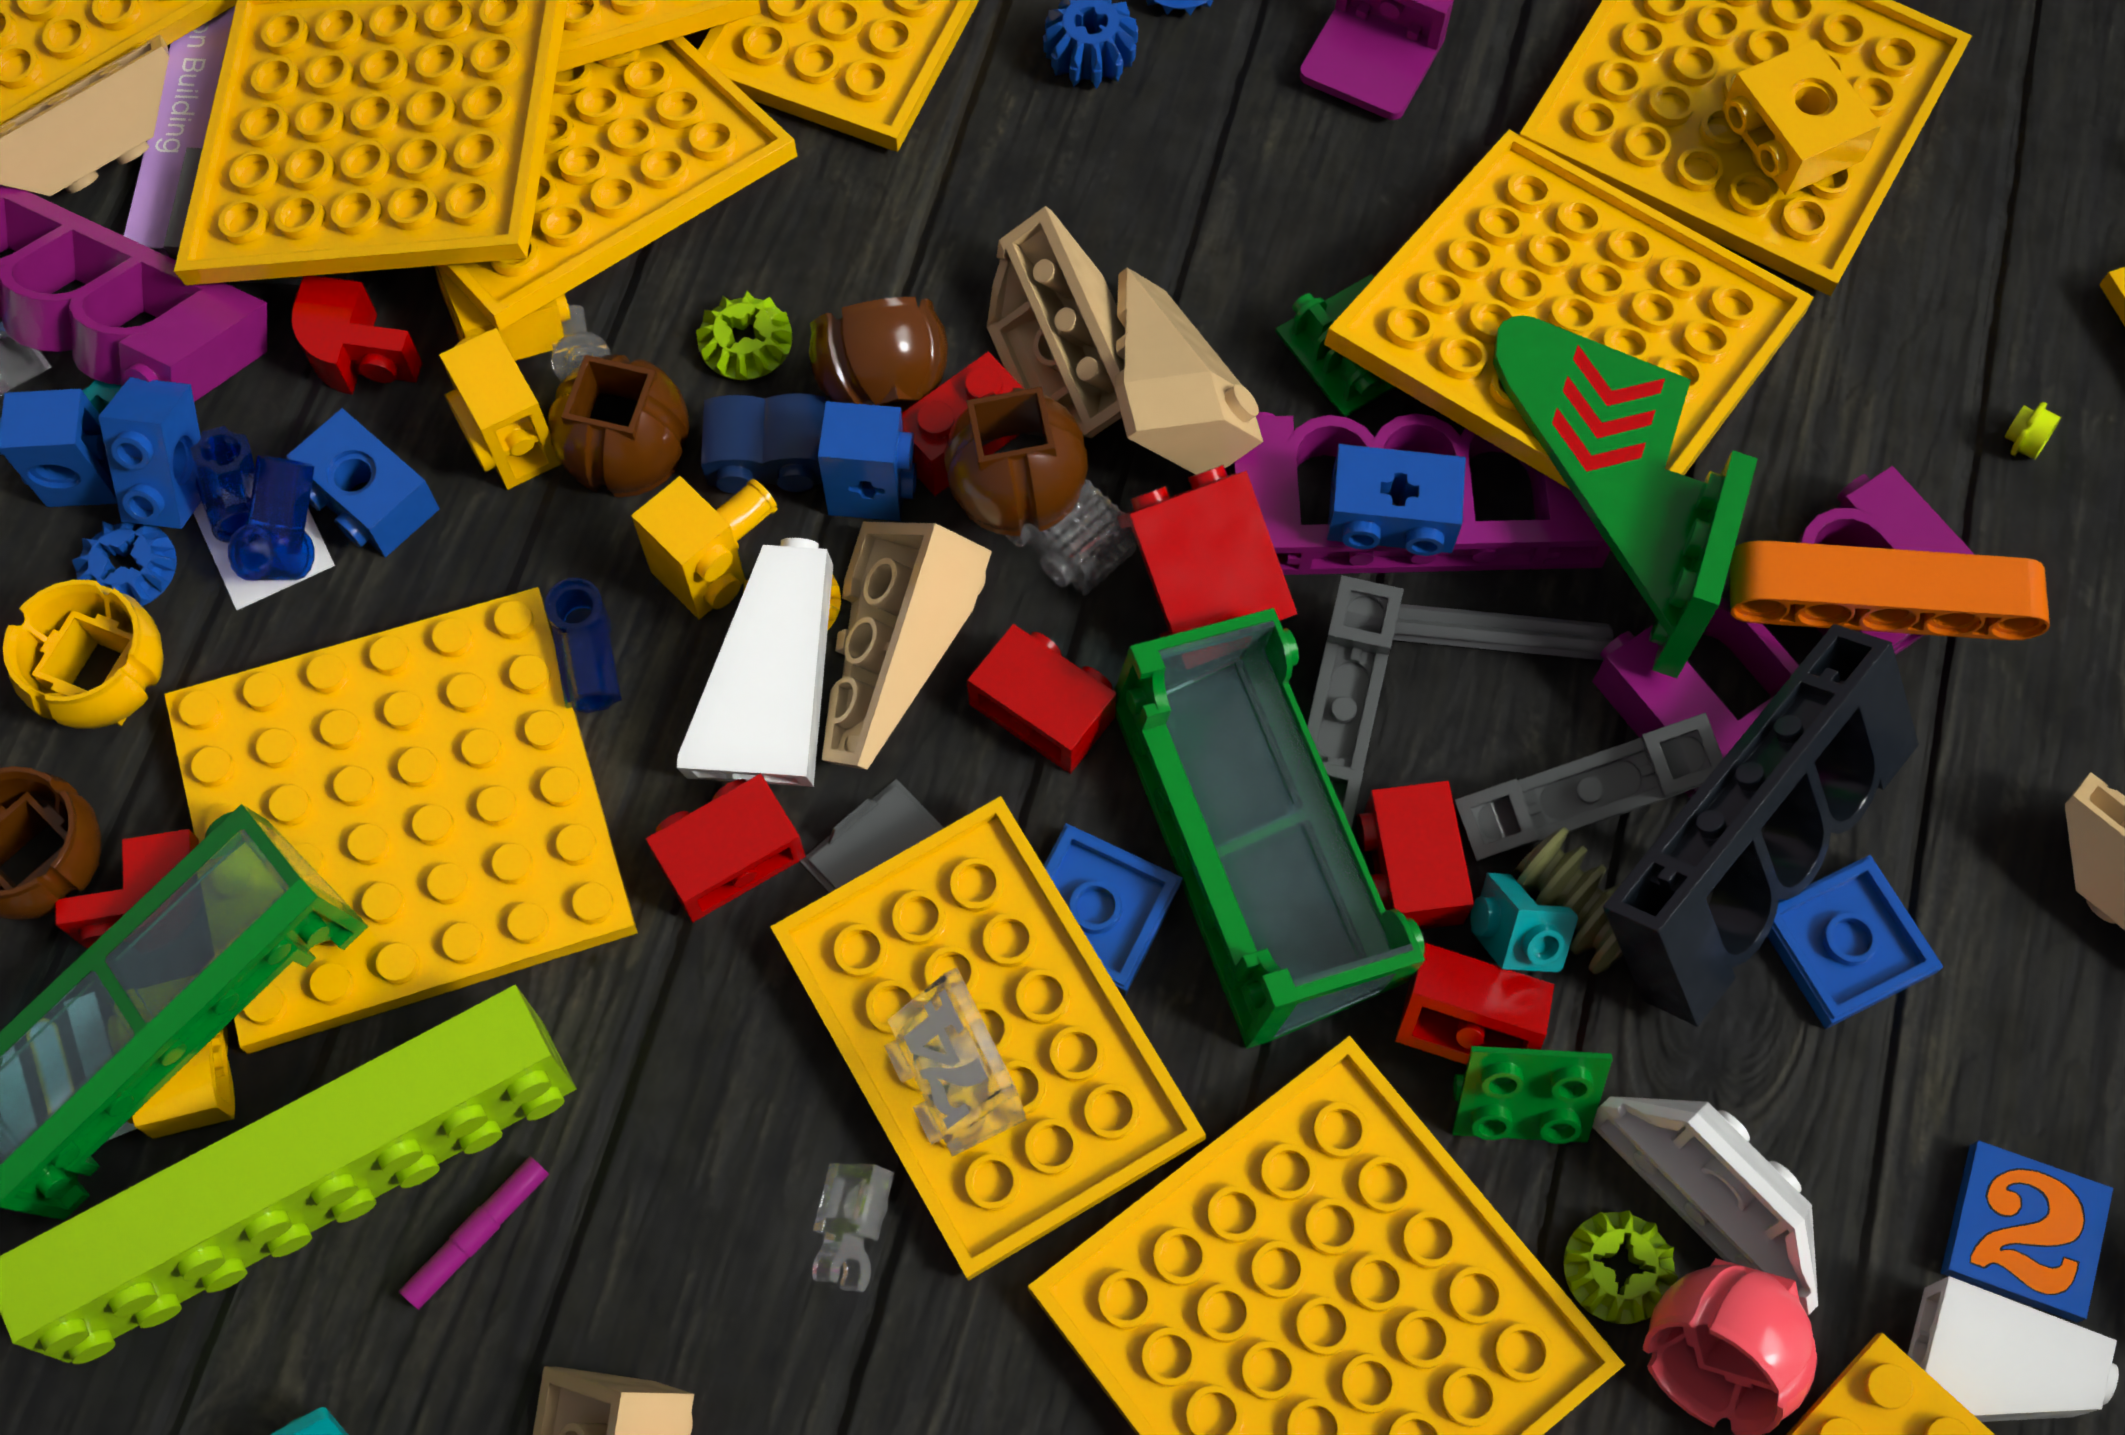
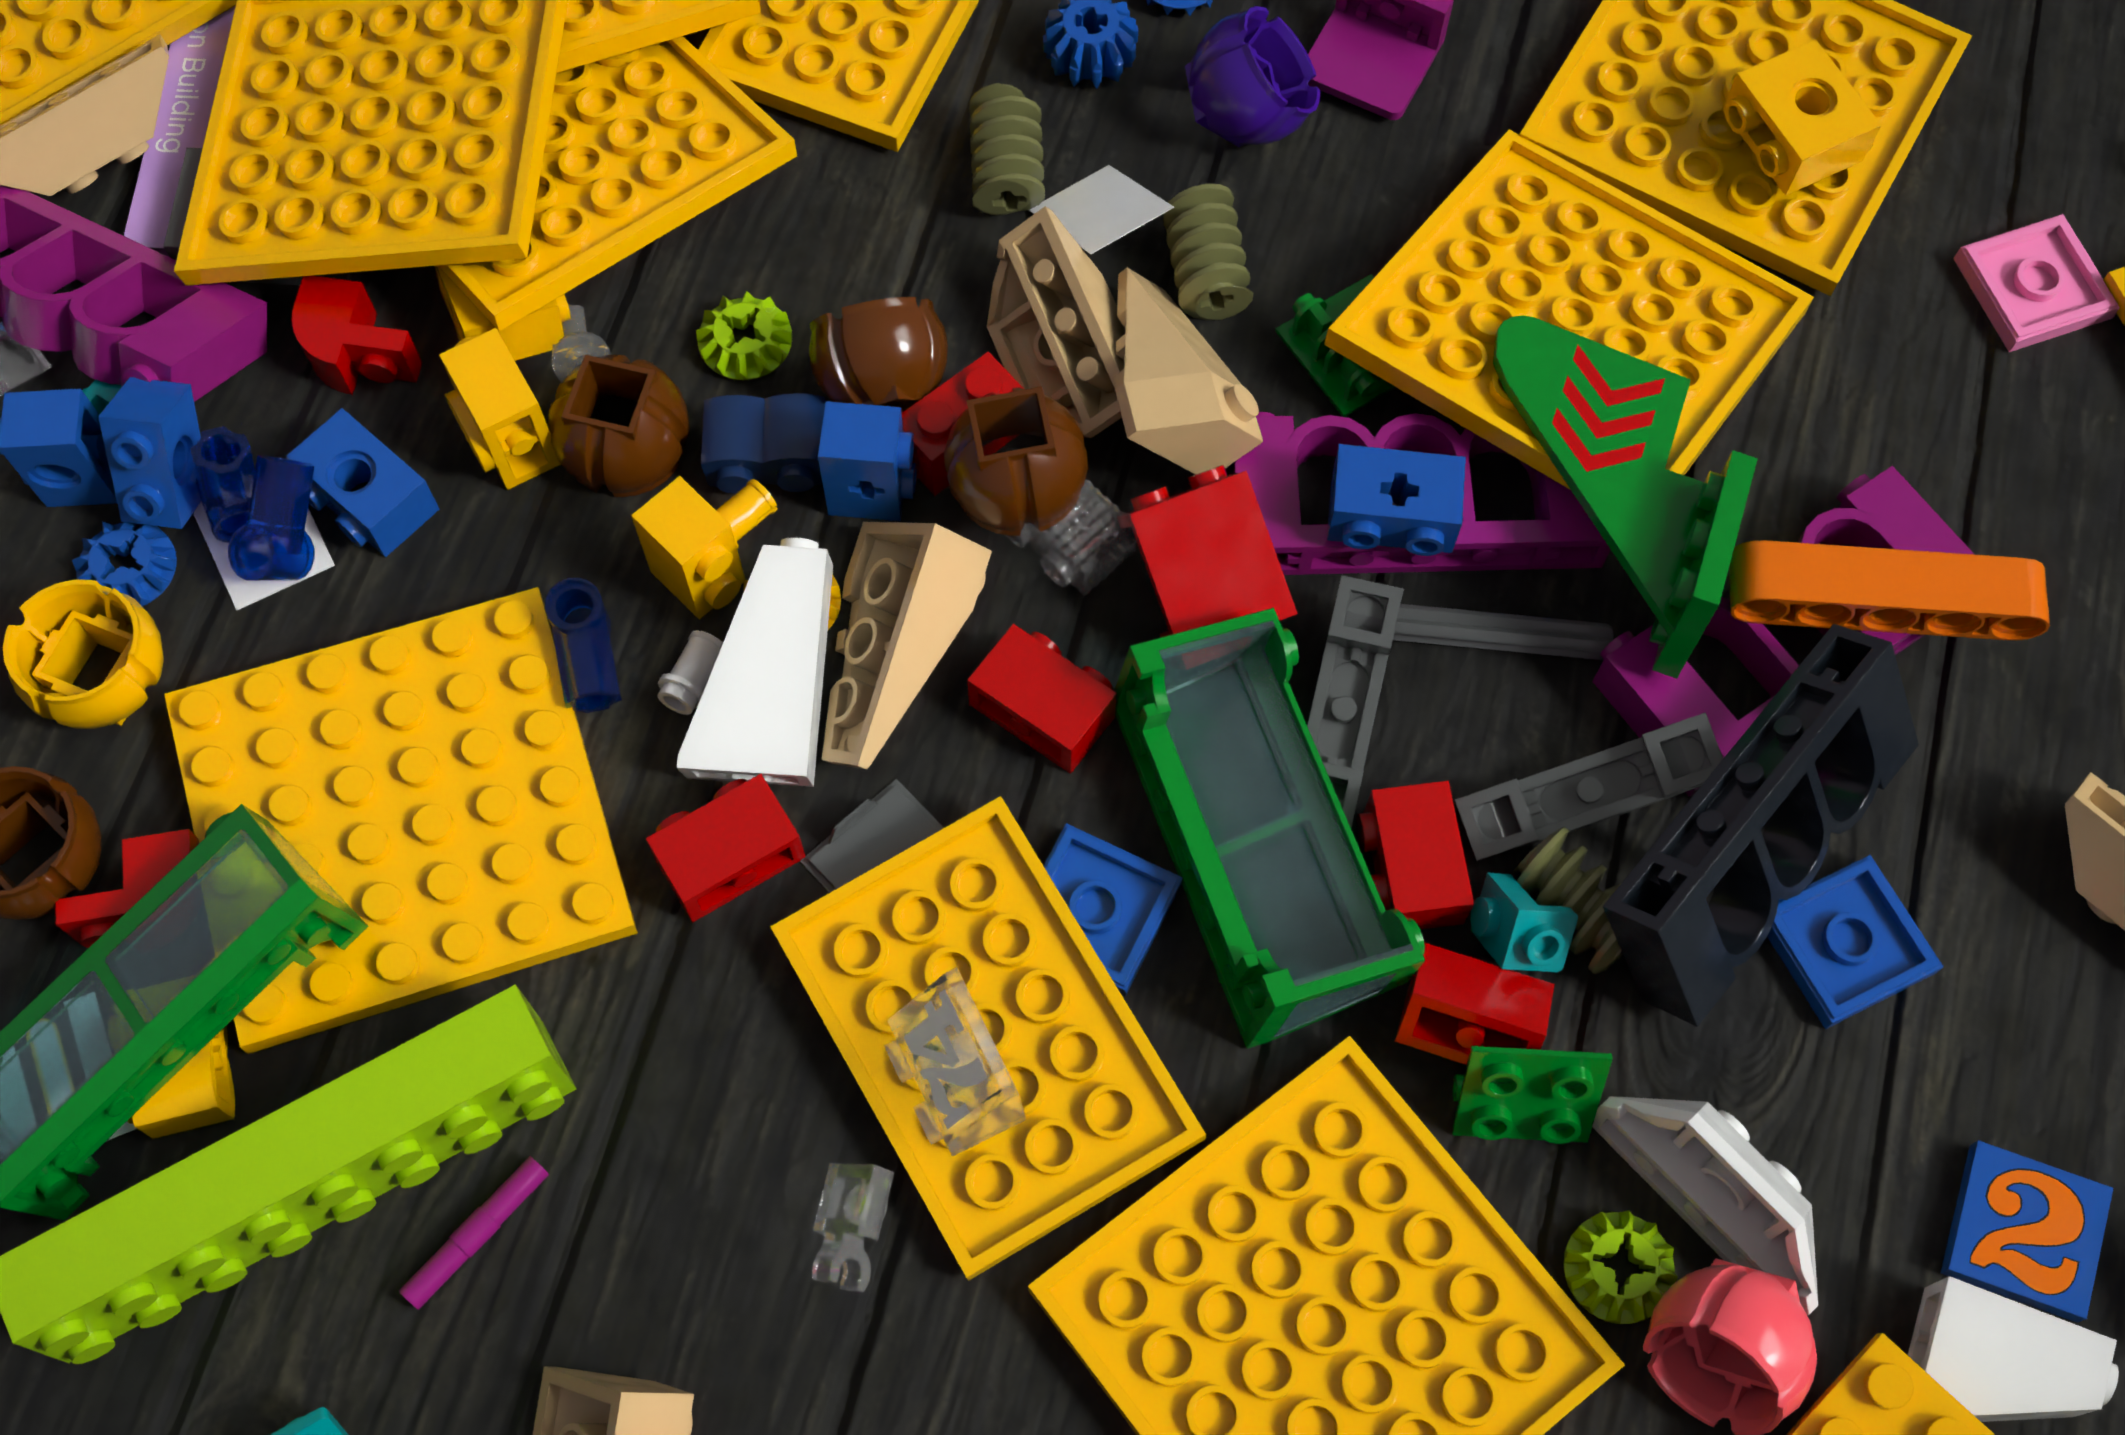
(686, 682): none -> white pin
(1005, 150): none -> olive piece
(1104, 208): none -> white sticker
(1207, 253): none -> olive piece
(1251, 79): none -> dark purple piece
(2032, 430): neon yellow plate -> none
(2036, 283): none -> bright pink tile

